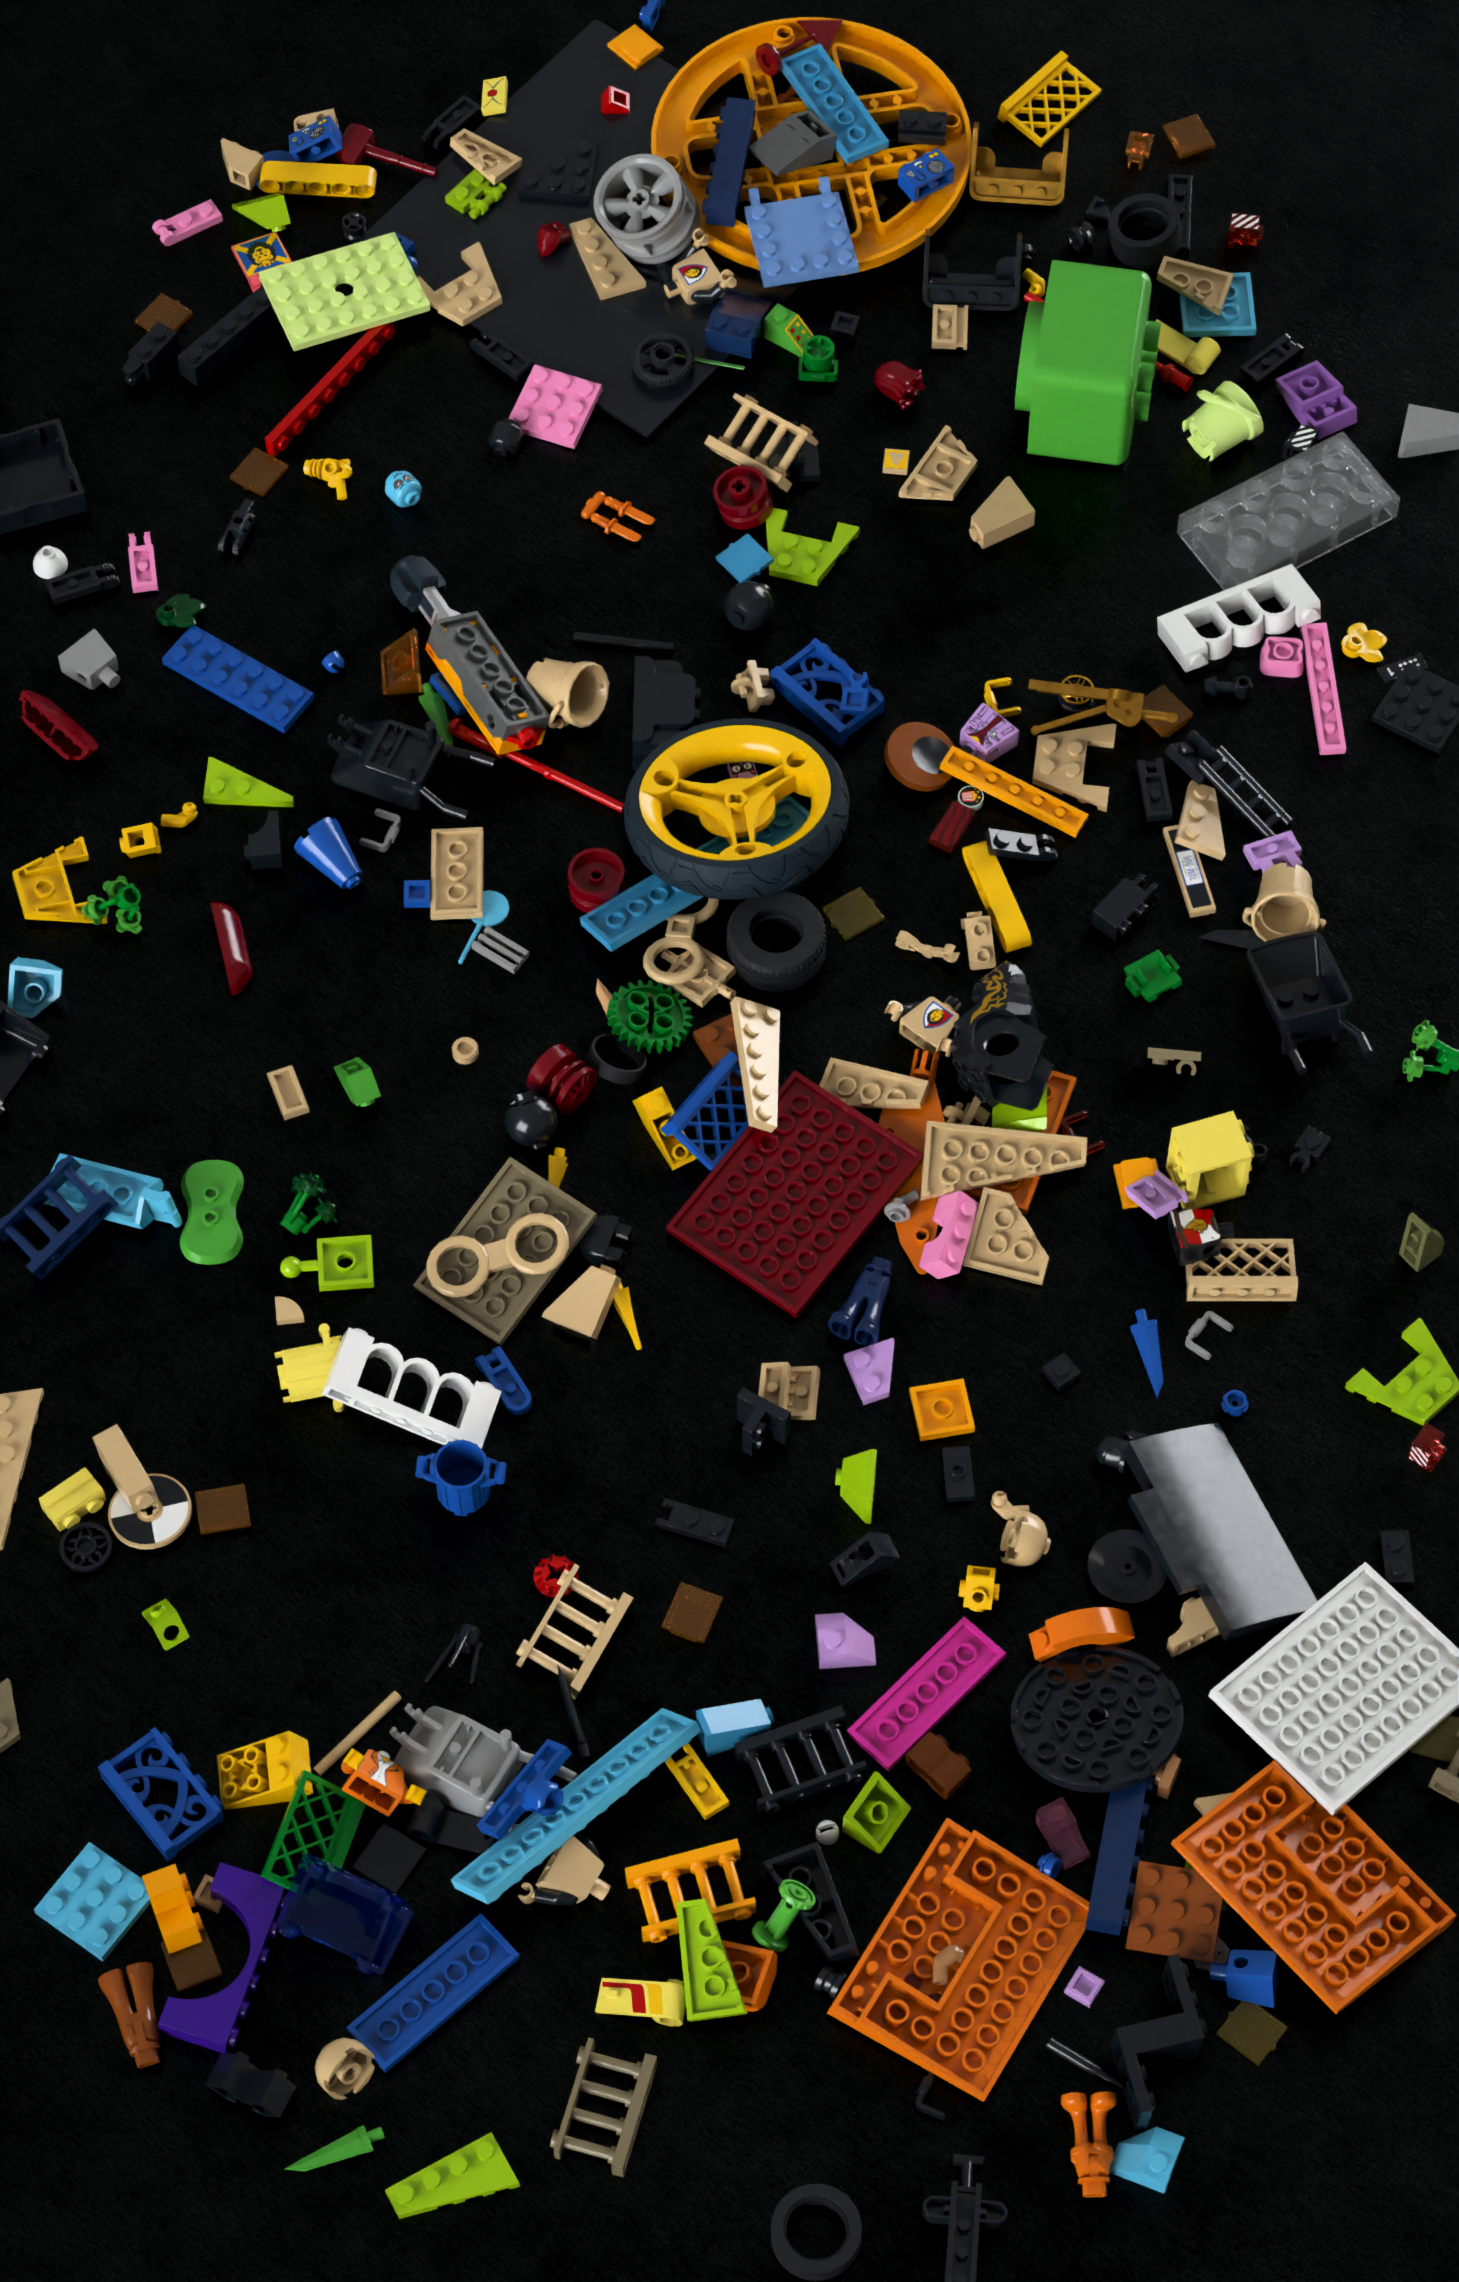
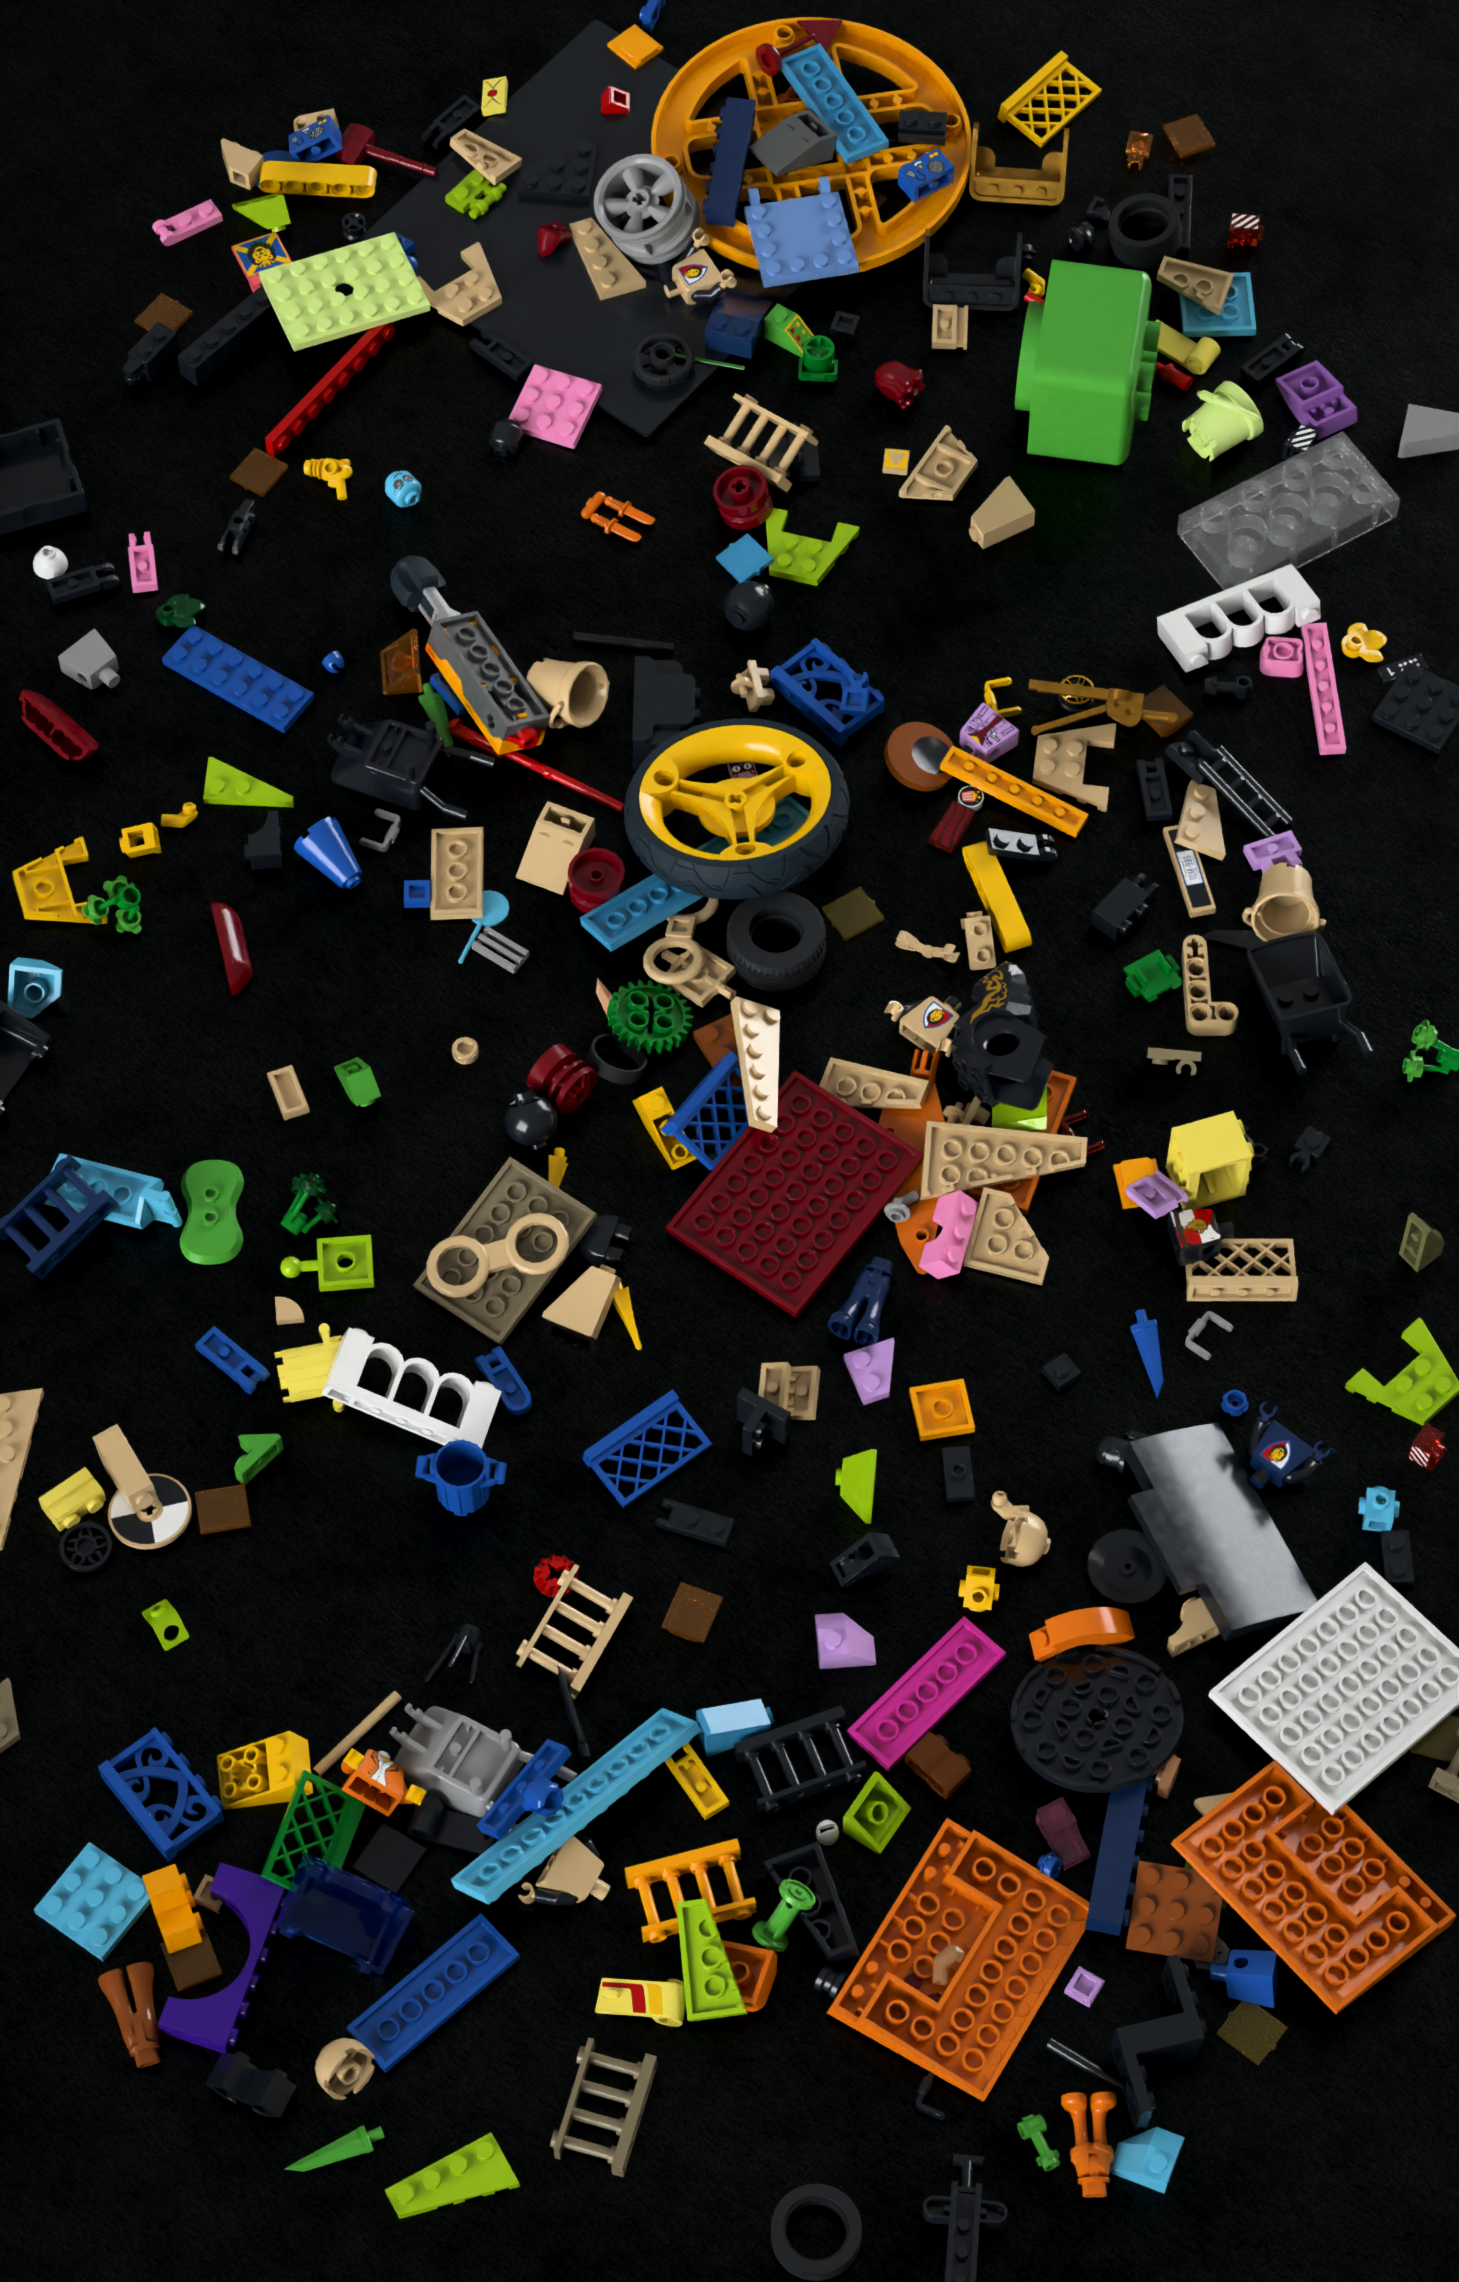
(231, 1359): none -> blue plate
(260, 1450): none -> bright green slope
(552, 846): none -> tan slope
(633, 1429): none -> blue fence
(1032, 2128): none -> bright green bar
(1200, 985): none -> tan beam
(1280, 1454): none -> torso
(1378, 1509): none -> medium azure brick

